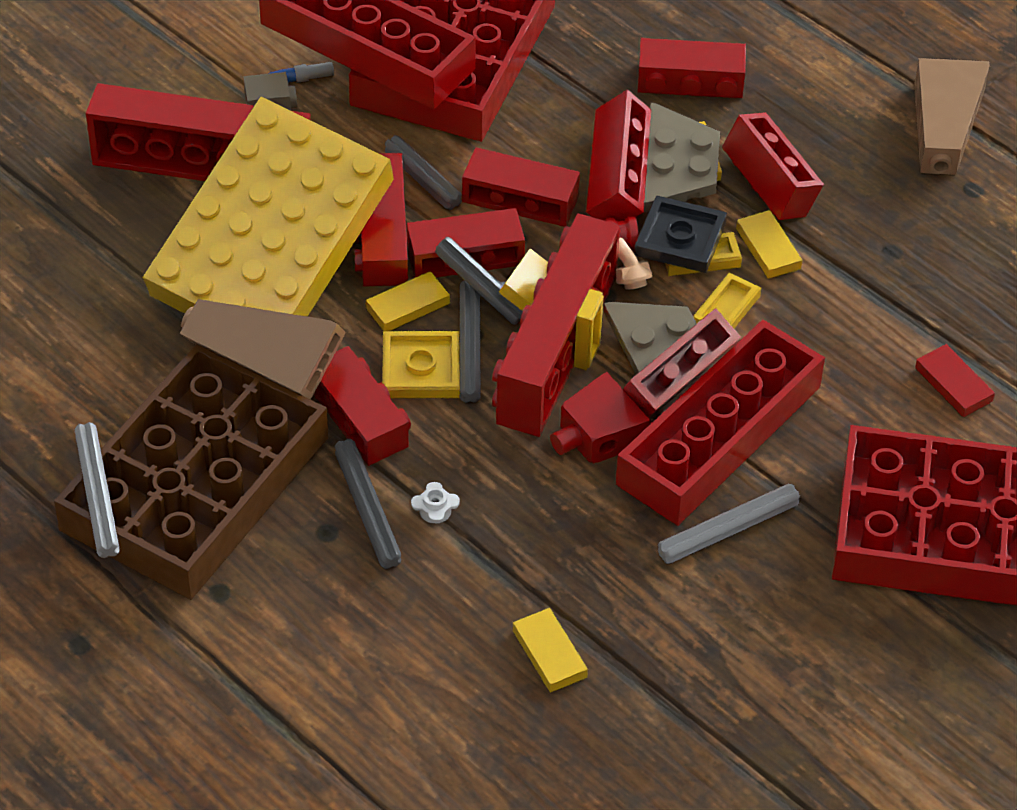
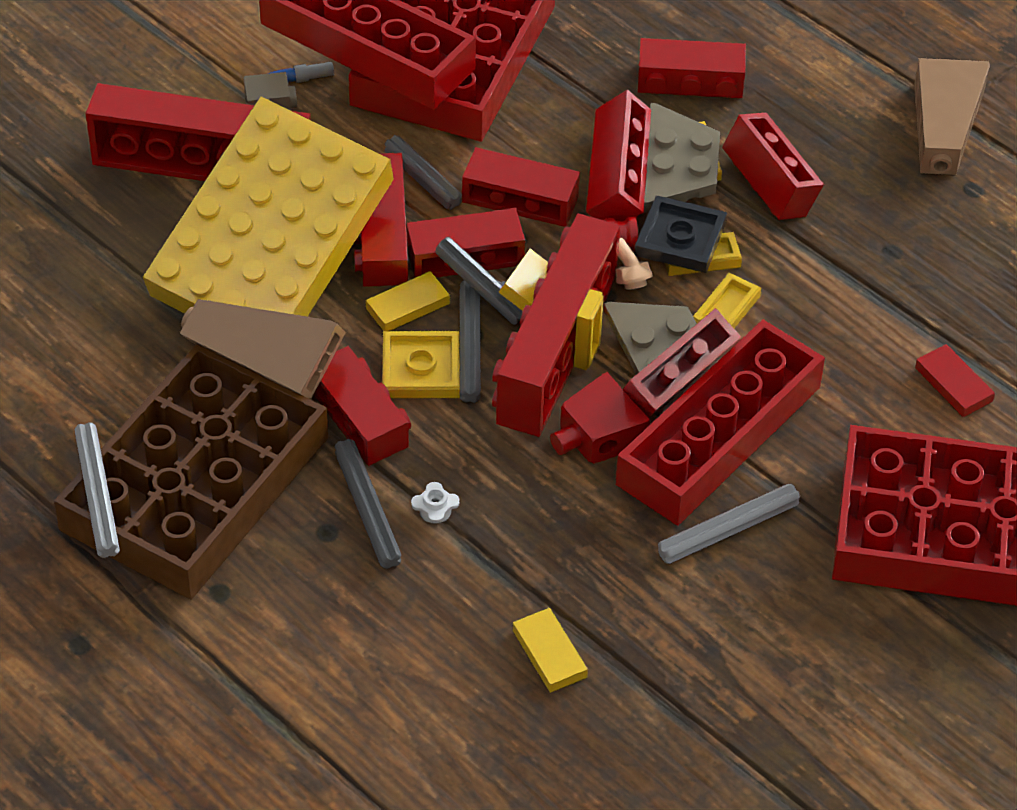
(769, 244): yellow tile -> none

